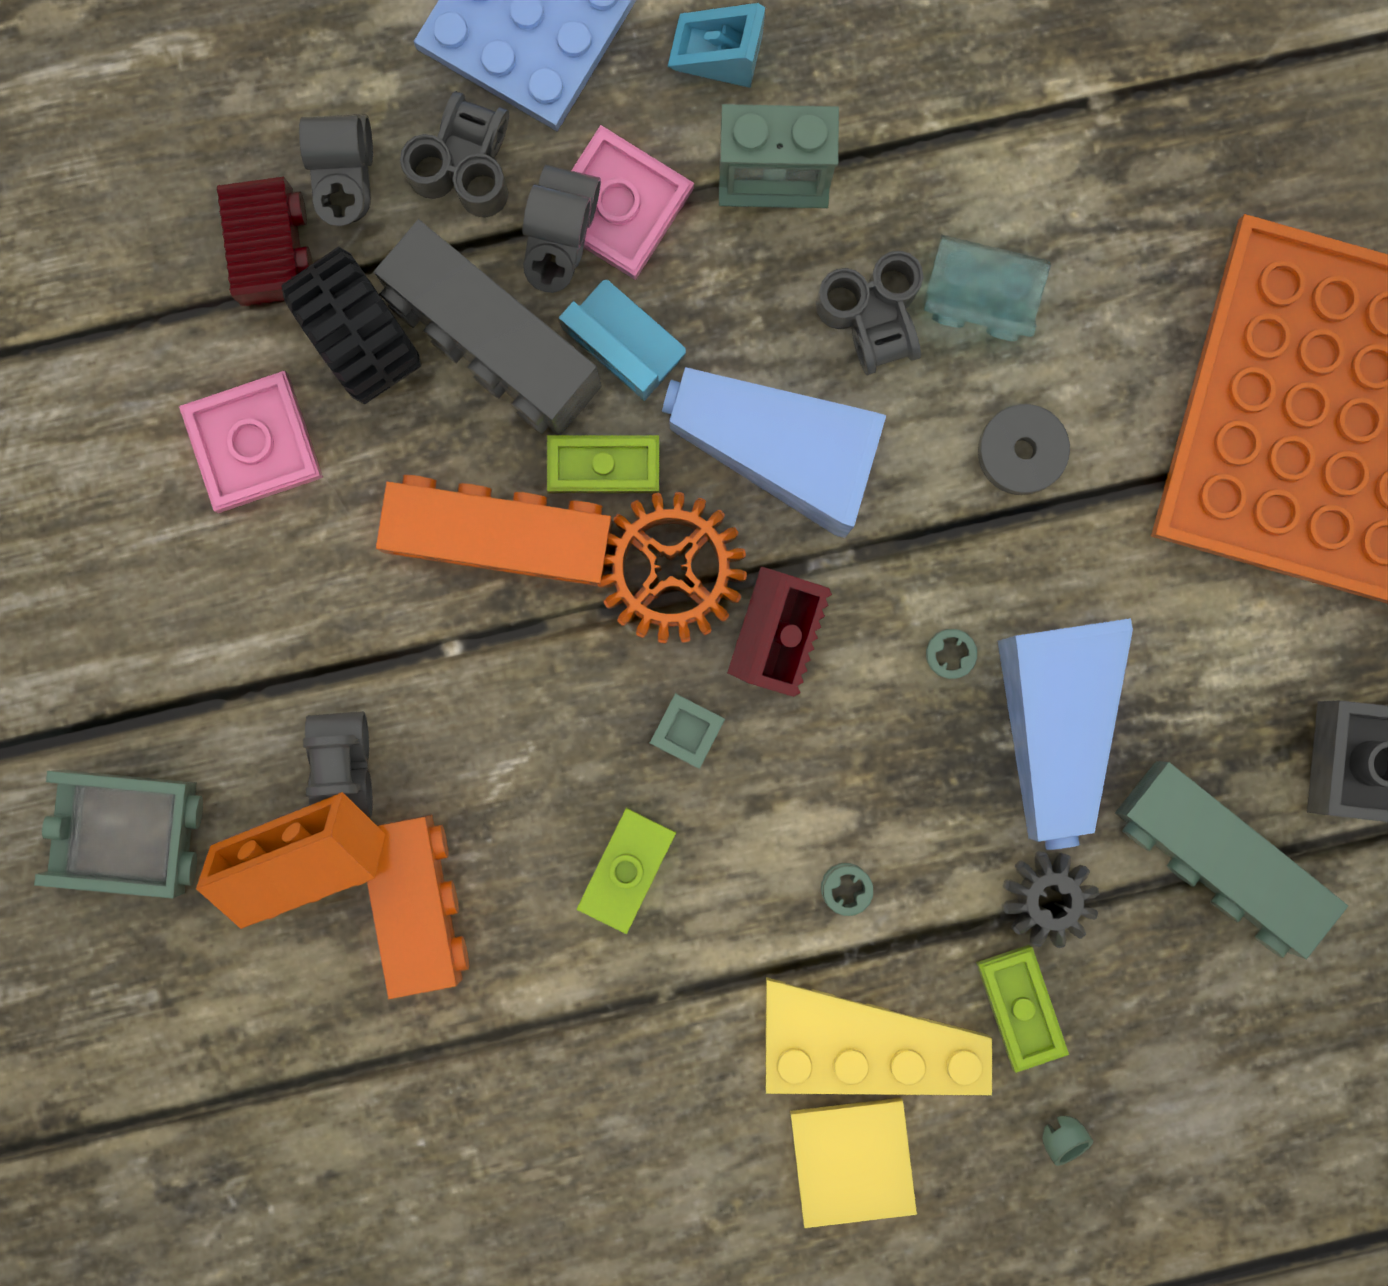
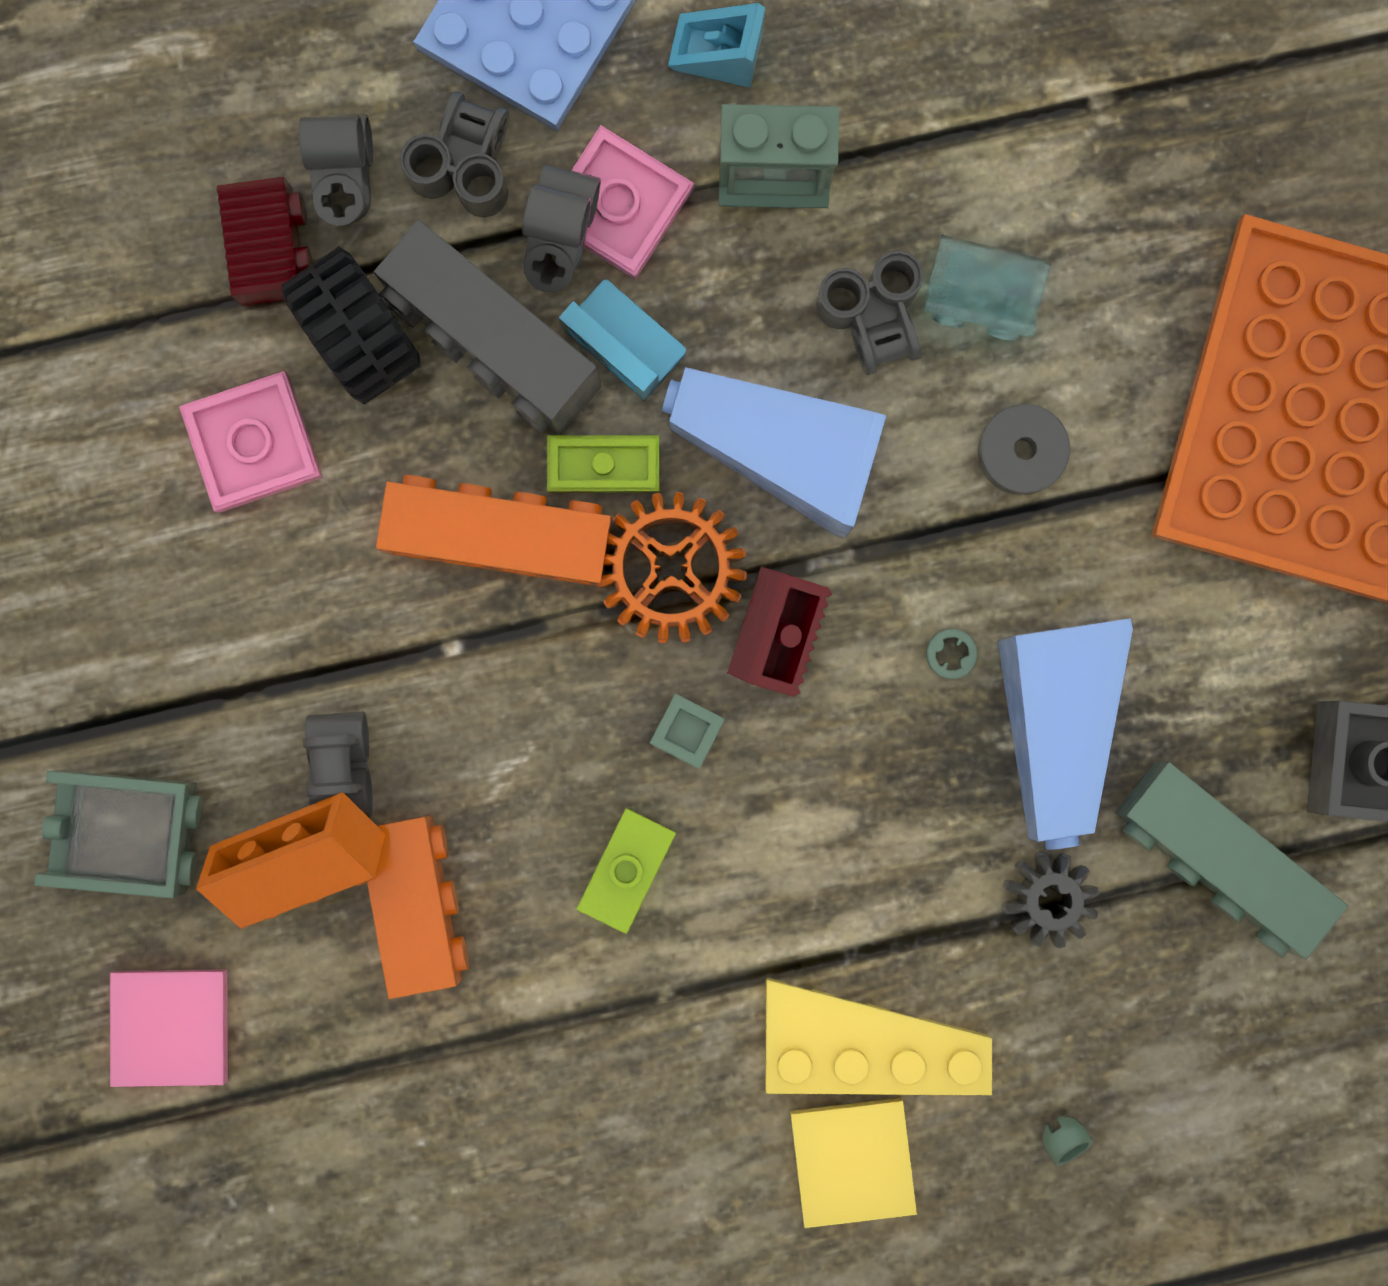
(168, 1027): none -> bright pink tile
(861, 898): sand green bush -> none
(1022, 1008): lime plate -> none

